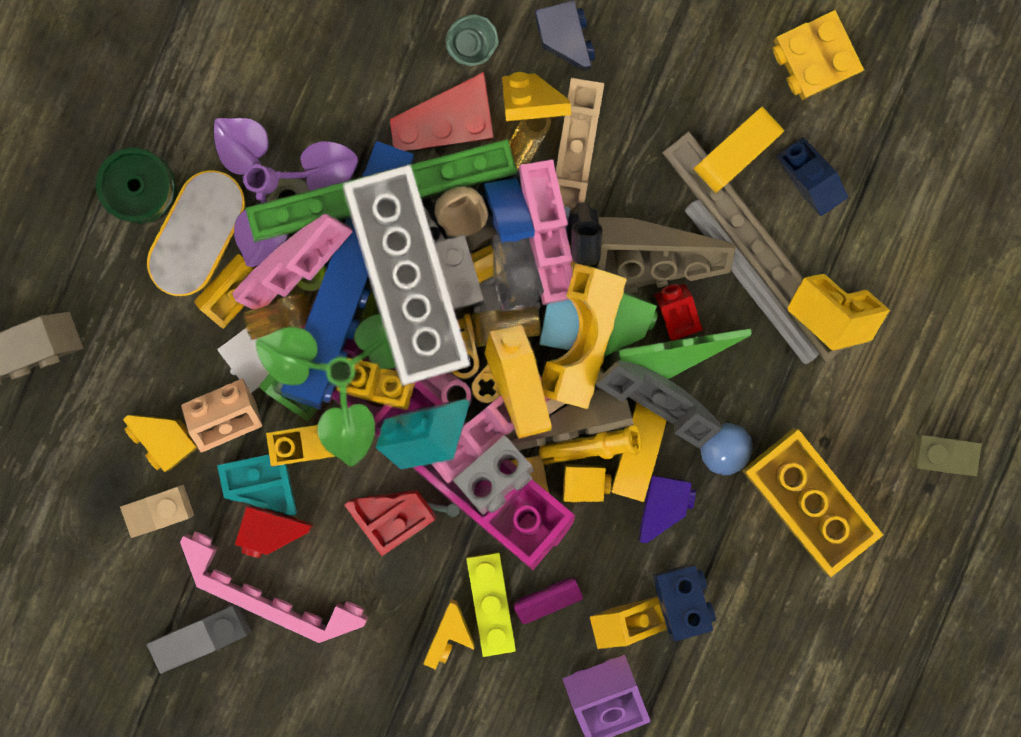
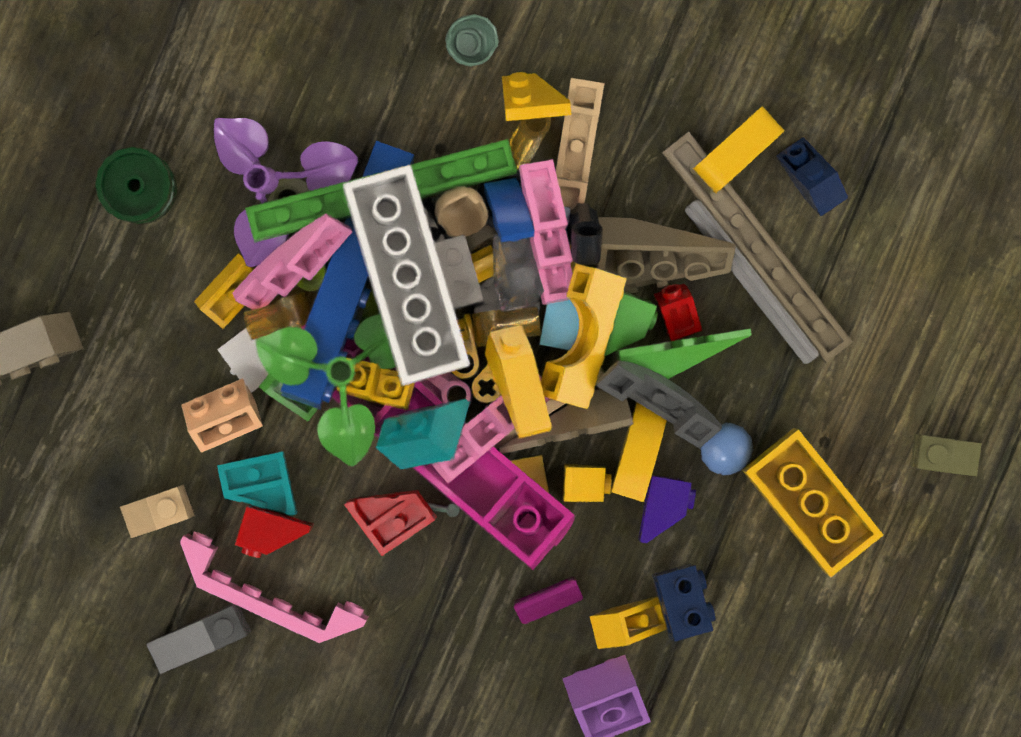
(164, 439): yellow slope -> none
(195, 233): flat silver tile -> none
(295, 445): yellow slope -> none
(446, 120): wing -> none
(451, 627): yellow slope -> none
(488, 469): light grey brick -> none
(491, 604): neon yellow plate -> none
(562, 34): slope -> none
(603, 444): yellow pin -> none
(817, 55): yellow plate -> none
(834, 315): yellow panel -> none

